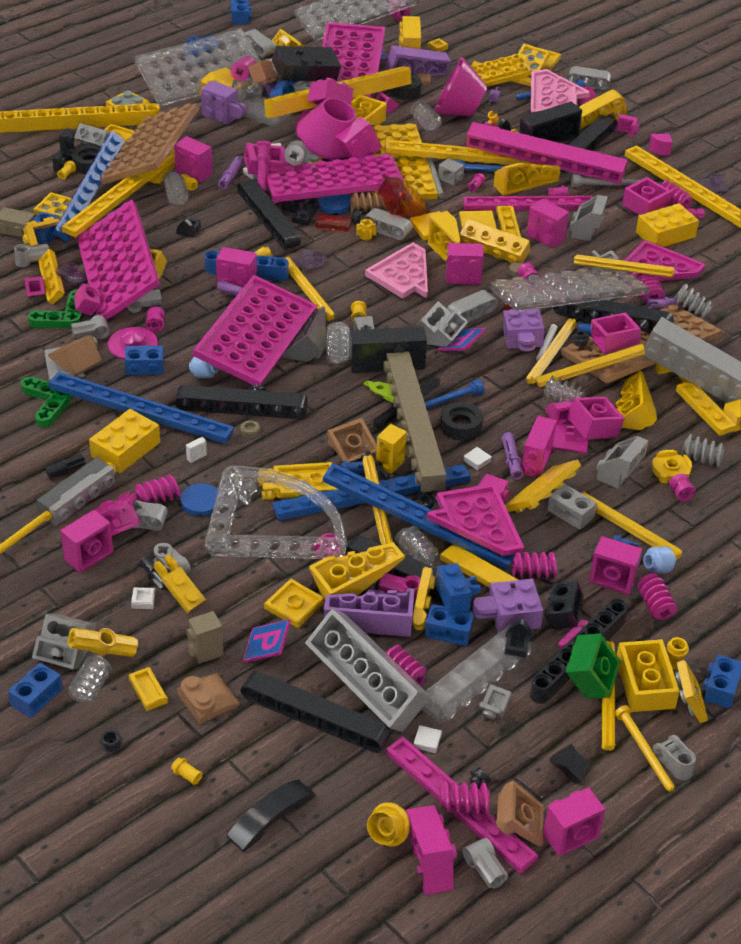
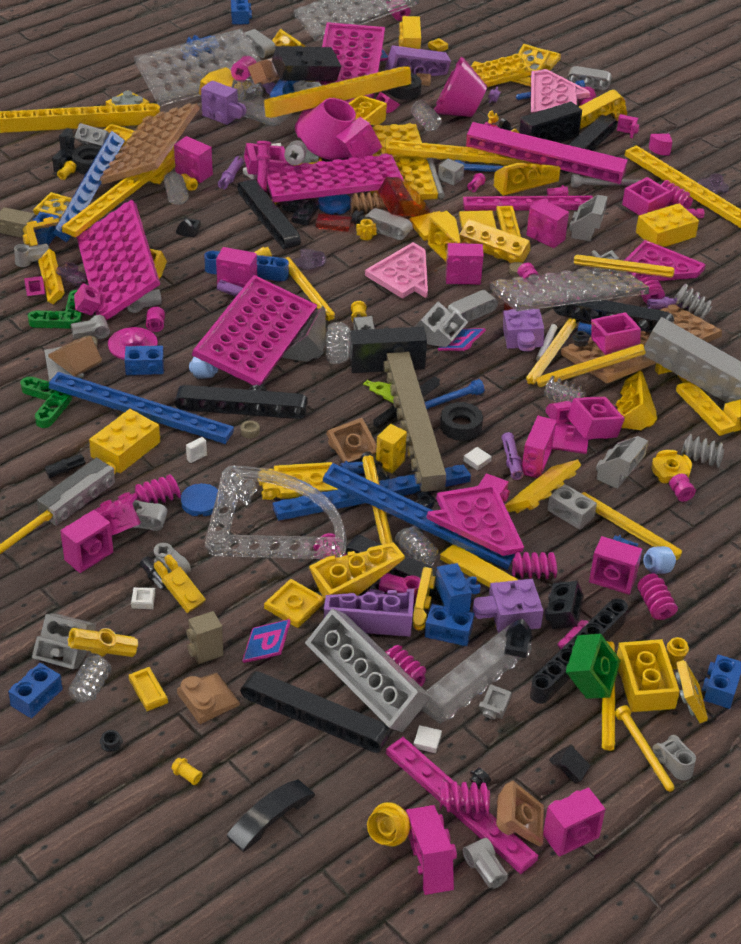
(327, 89): dark pink brick -> none

